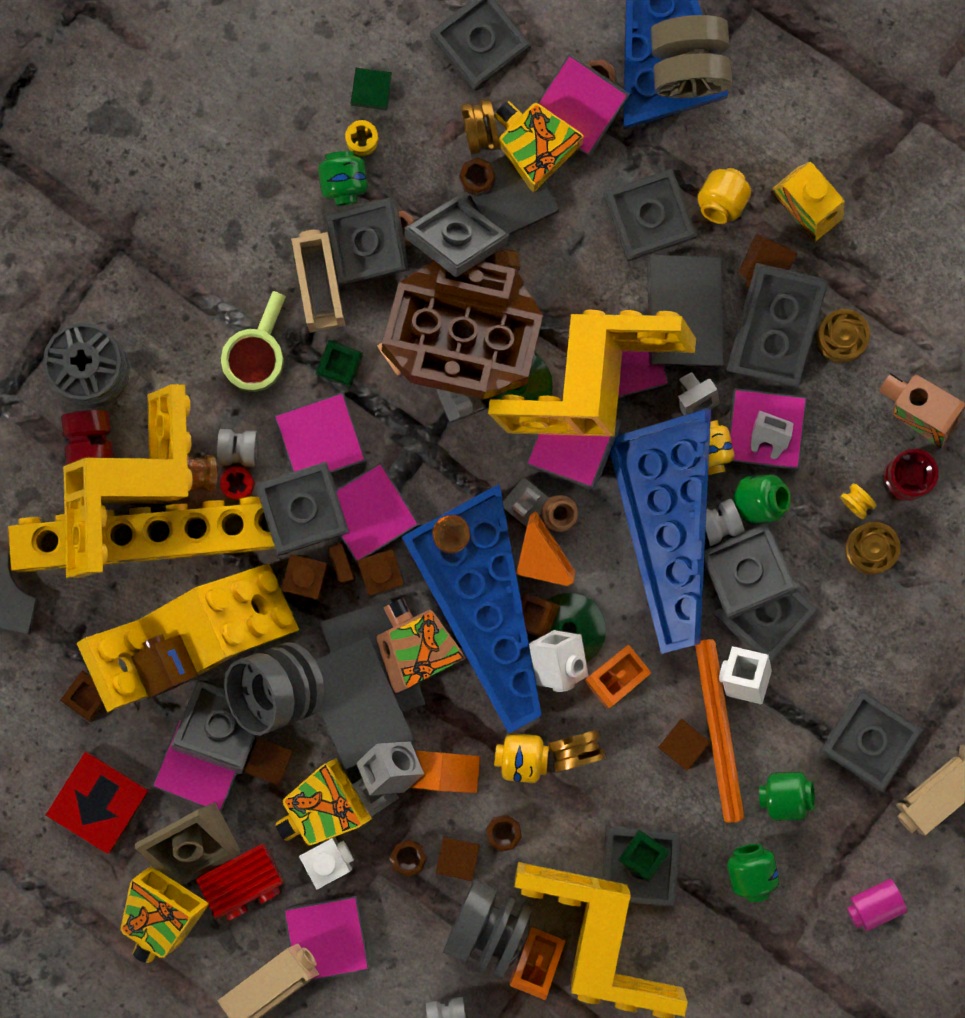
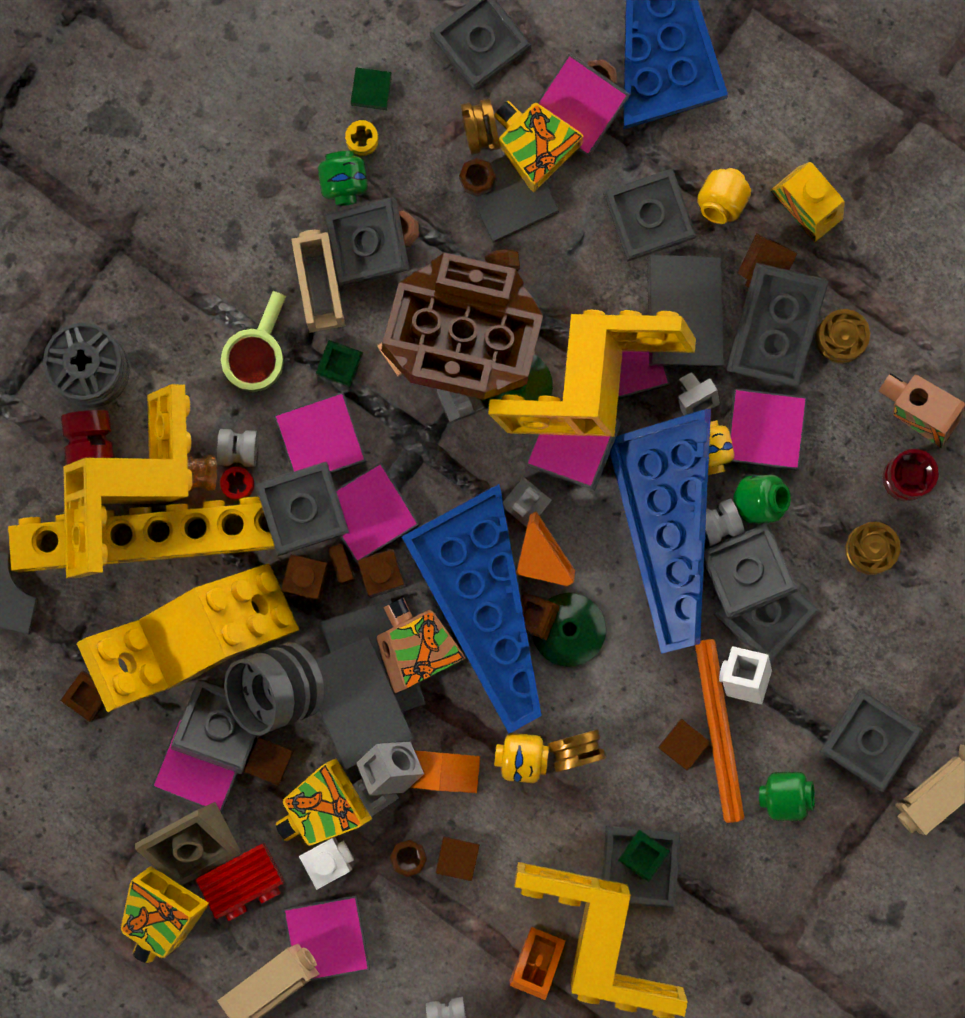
(97, 802): red tile -> none
(163, 665): reddish brown brick -> none
(450, 542): clear orange wheel -> none
(456, 236): dark grey tile -> none
(488, 929): dark grey wheel -> none
(503, 833): reddish brown tile -> none
(558, 660): white brick -> none
(569, 516): medium nougat plate -> none
(617, 676): orange slope -> none
(691, 56): dark tan wheel -> none
(753, 872): green head -> none
(773, 431): light grey tile -> none
(858, 501): yellow bush -> none
(876, 905): dark pink brick -> none

